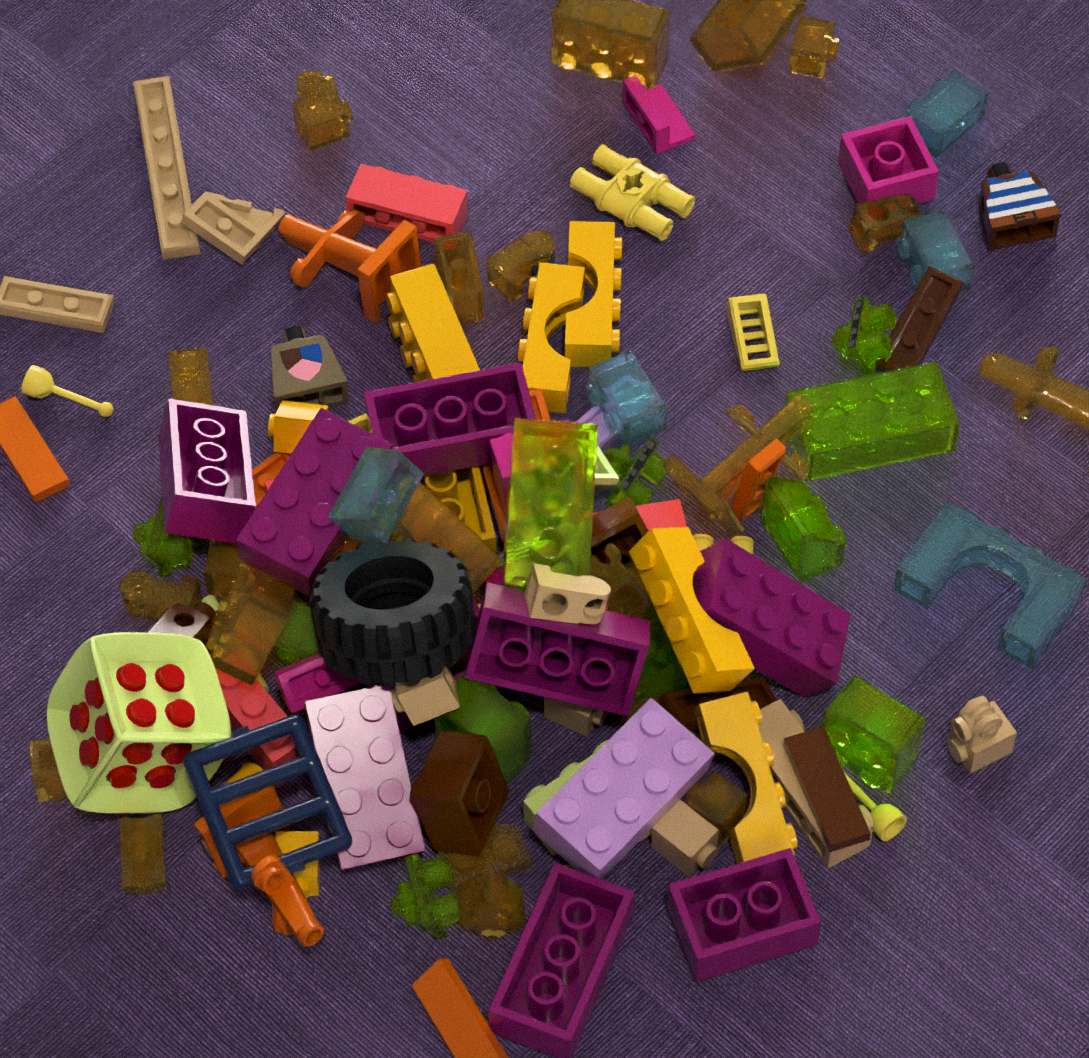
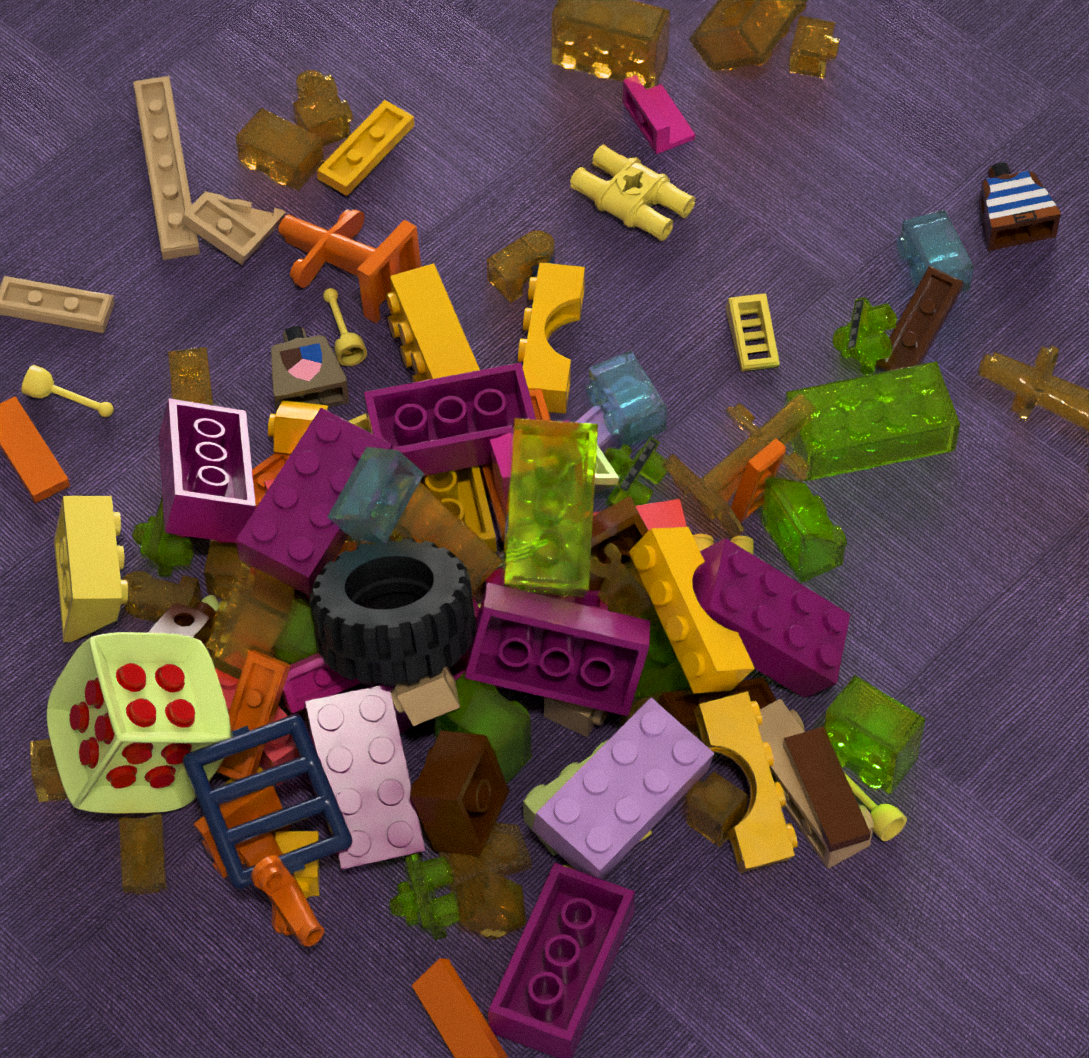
(88, 565): none -> light yellow slope
(254, 706): none -> orange tile
(279, 149): none -> clear yellow brick
(350, 347): none -> light yellow hinge
(365, 147): none -> yellow plate
(394, 197): coral brick -> none
(460, 275): clear yellow brick -> none
(565, 596): tan leg -> none
(589, 328): yellow arch -> none
(685, 839): tan brick -> none
(743, 914): magenta brick -> none
(881, 220): clear yellow leg -> none
(888, 162): dark pink brick -> none
(947, 112): clear light blue brick -> none
(962, 541): clear light blue arch -> none
(980, 734): tan brick -> none

